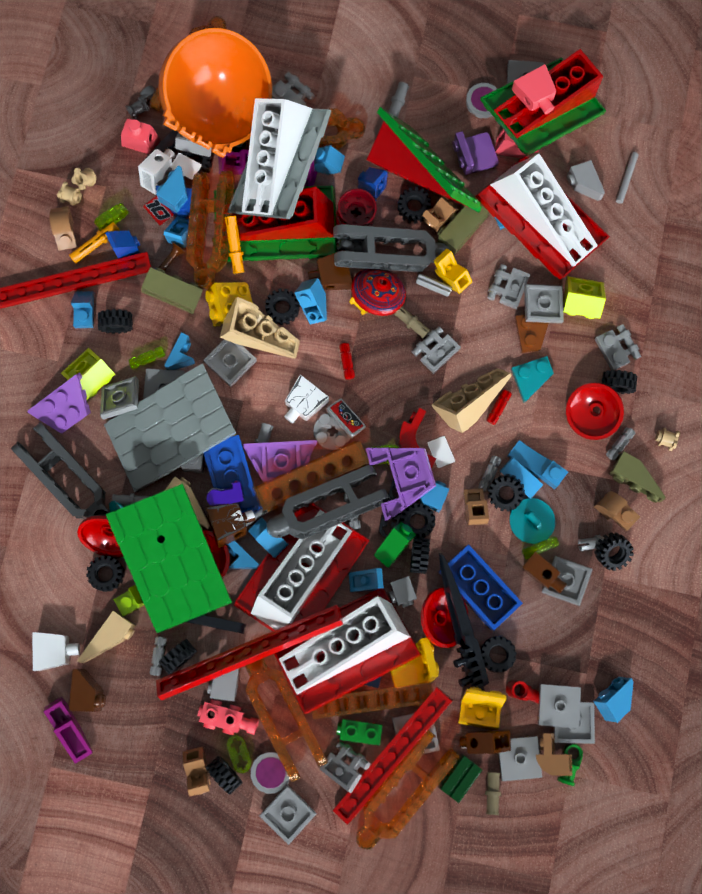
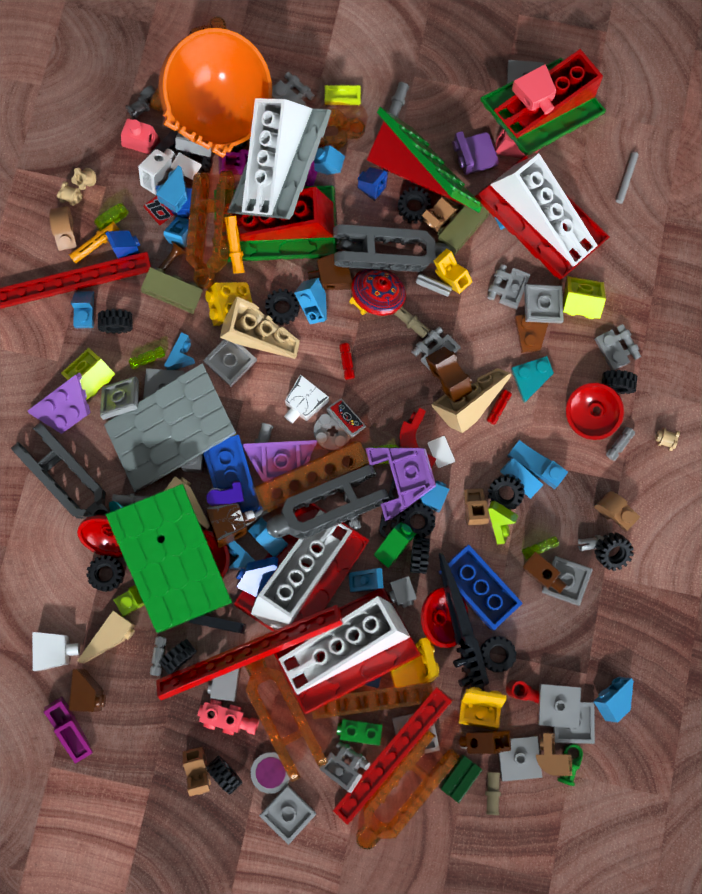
(243, 752): clear neon green beam -> none
(256, 575): none -> slope
(342, 94): none -> neon yellow plate
(356, 202): dark red wheel -> none
(446, 368): none -> reddish brown brick
(473, 98): tile -> none
(489, 473): light grey axle -> none
(500, 519): none -> lime slope
(532, 521): teal shield -> none
(586, 180): light grey slope -> none
(634, 473): olive slope -> none

